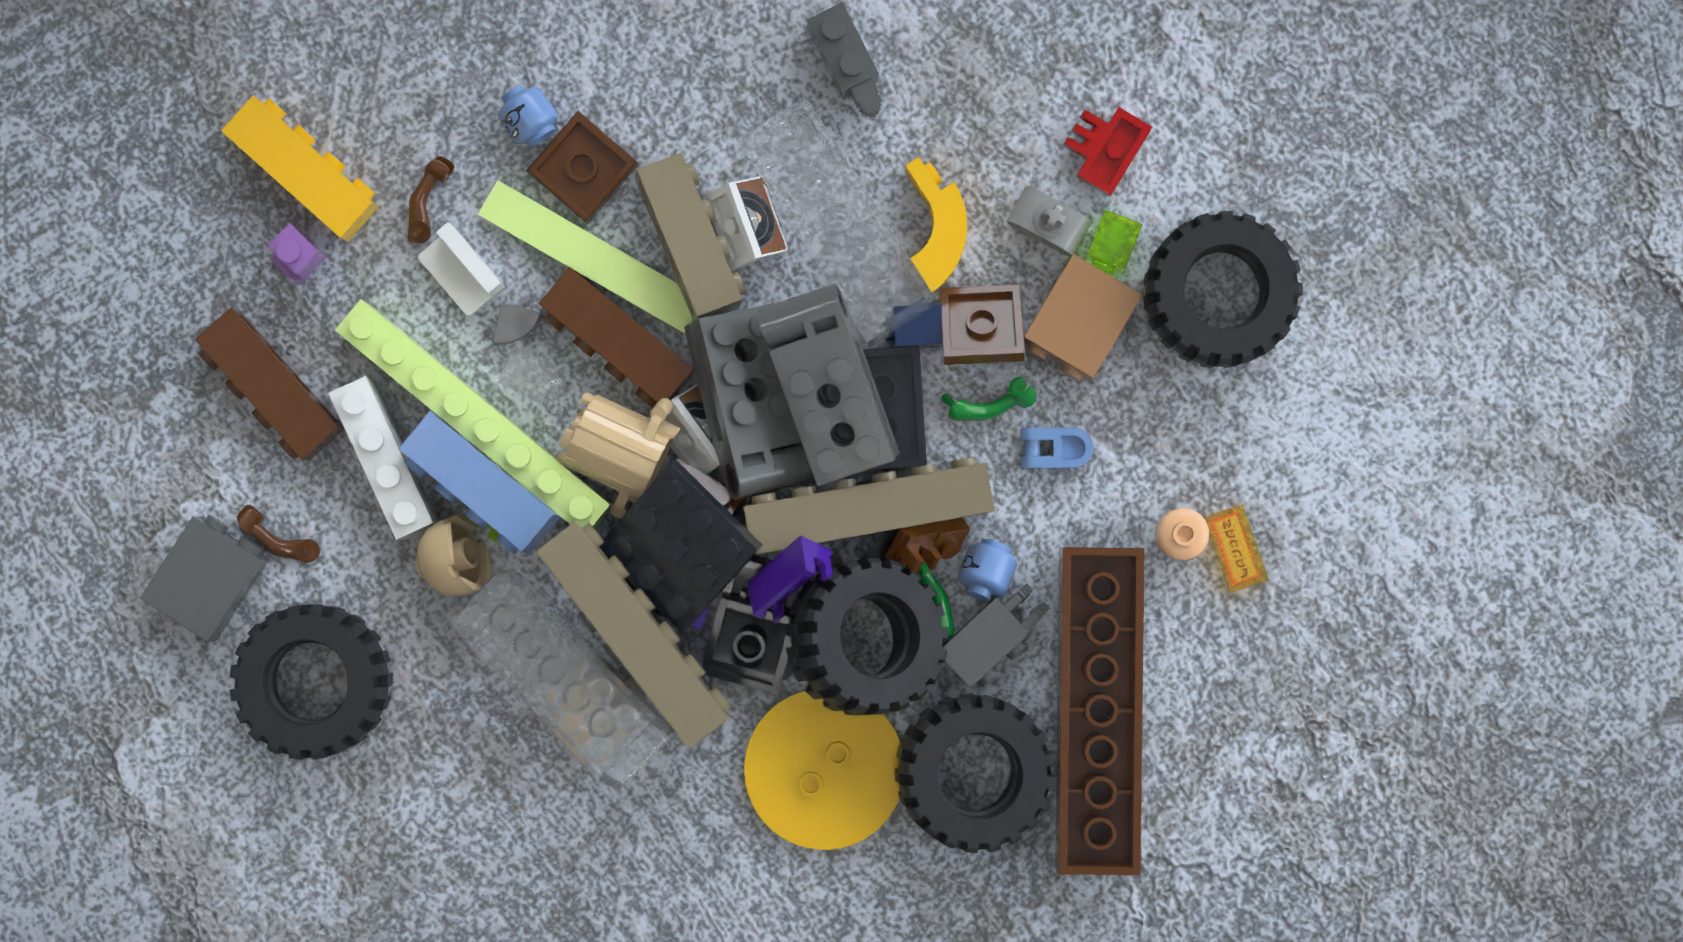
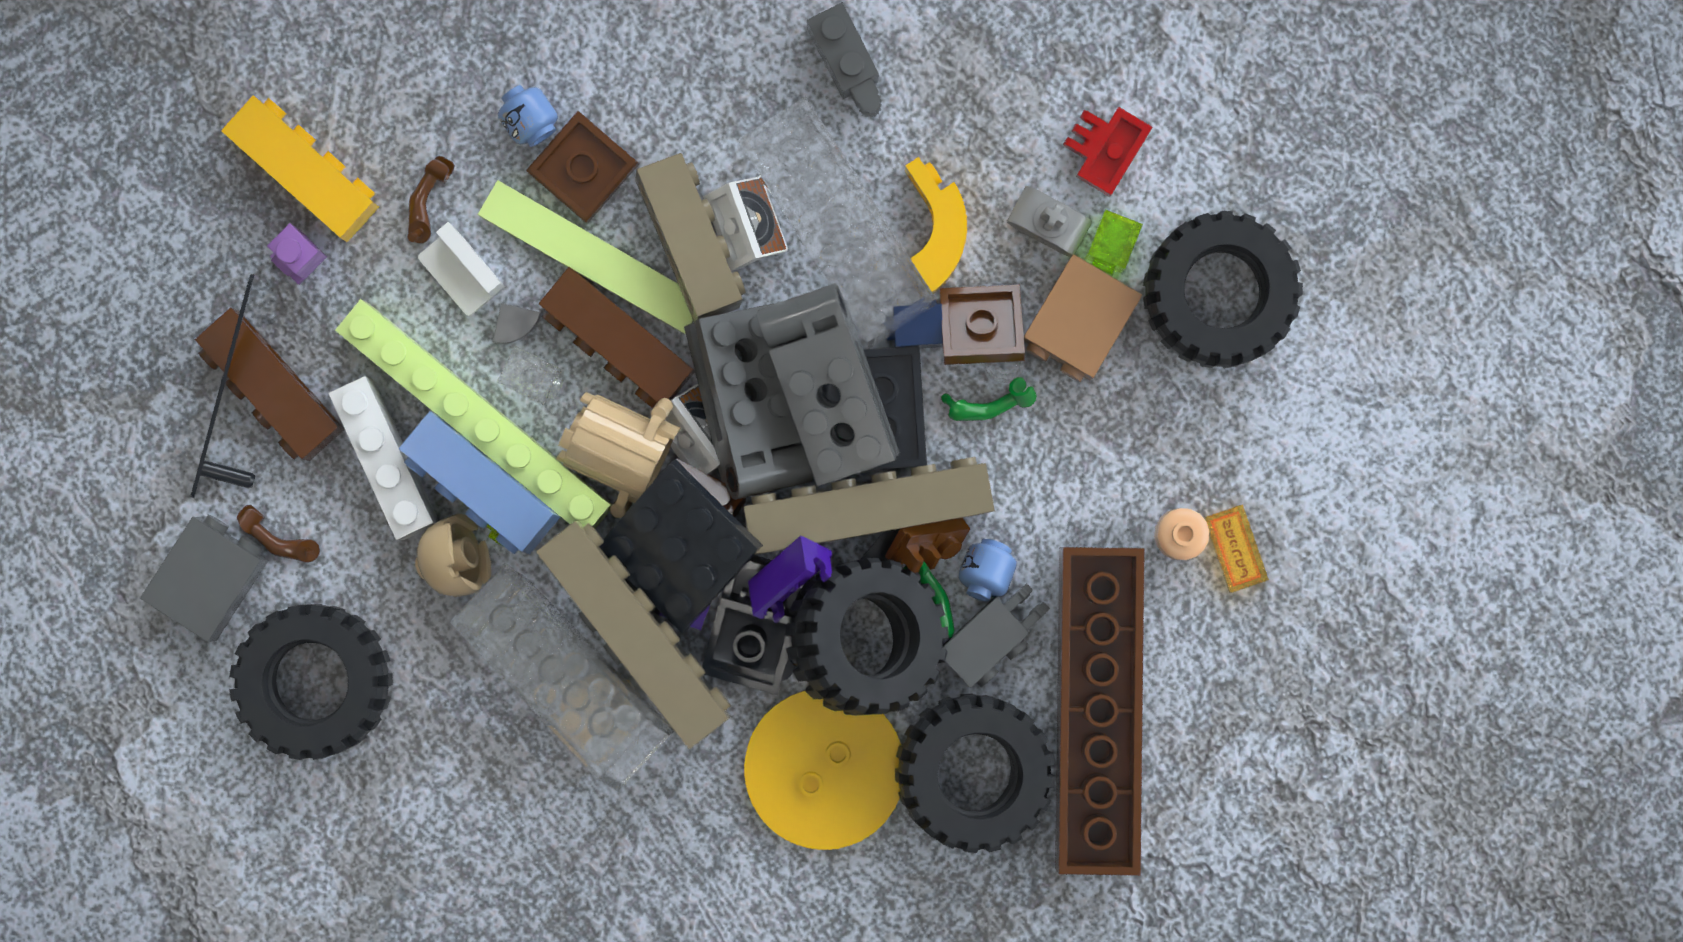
(214, 470): none -> black piece
(1069, 448): medium blue plate -> none

